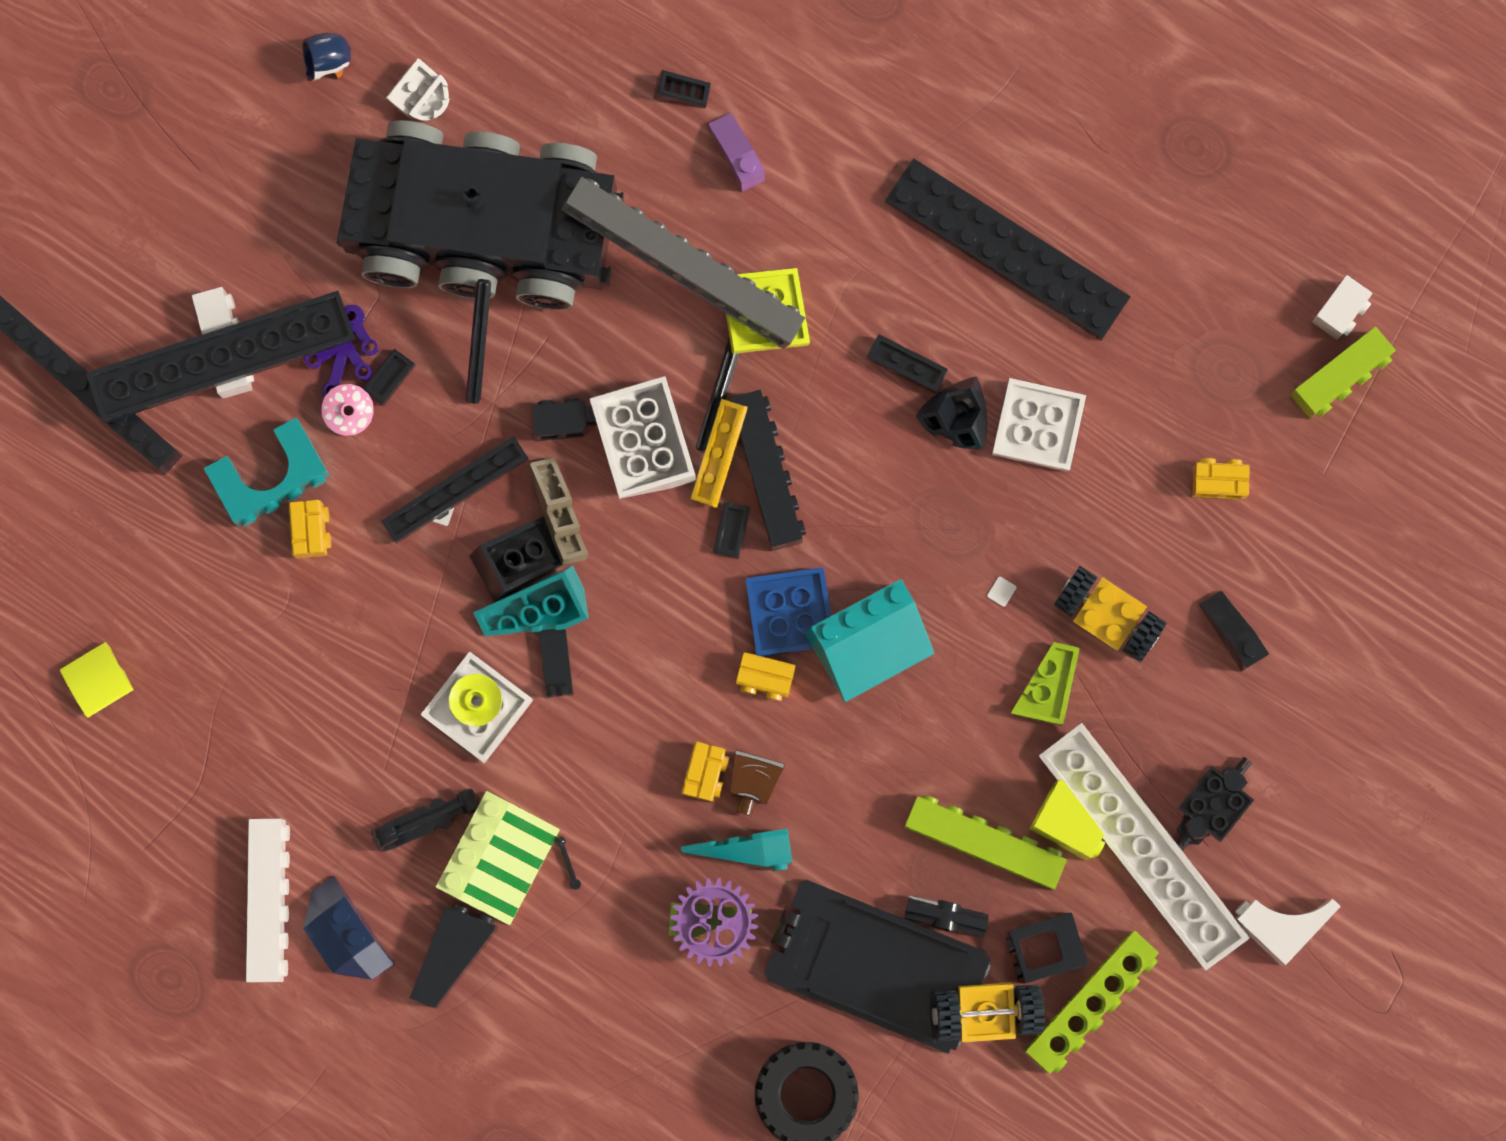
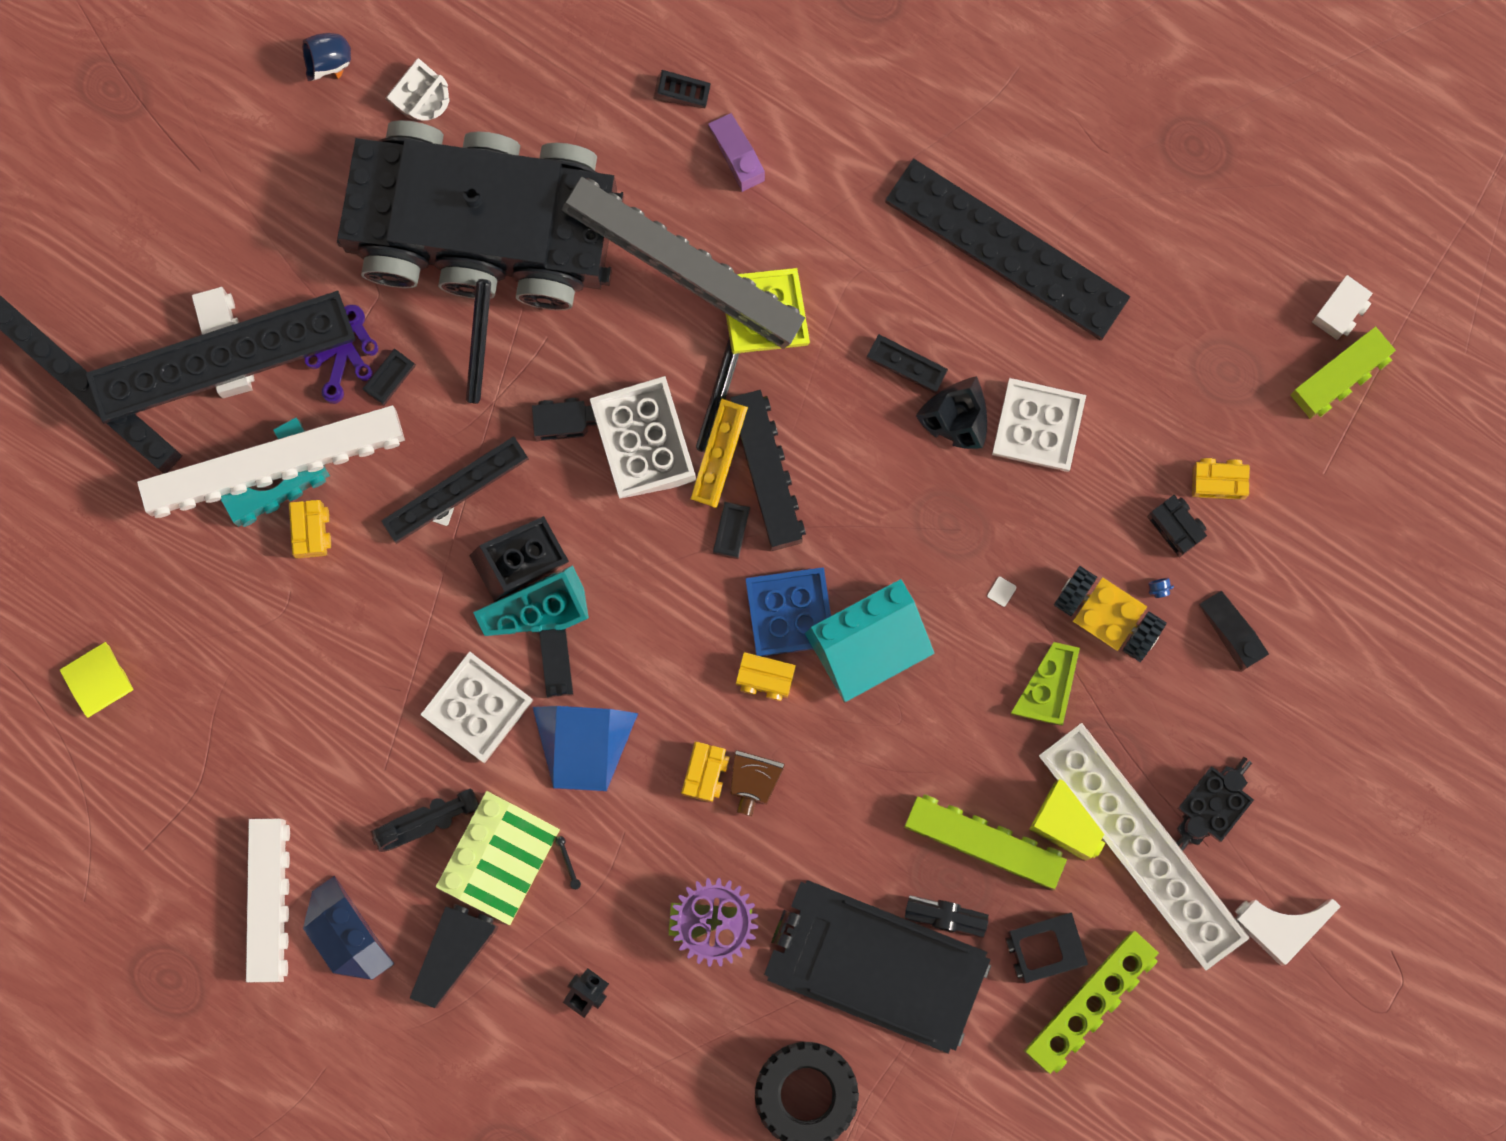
(271, 461): none -> white brick
(334, 404): bright pink dish -> none
(468, 688): neon yellow dish -> none
(557, 511): dark tan slope -> none
(583, 744): none -> blue wedge
(589, 988): none -> black brick
(760, 849): teal wedge -> none
(987, 1012): plate -> none
(1160, 587): none -> blue plate
(1177, 525): none -> black brick

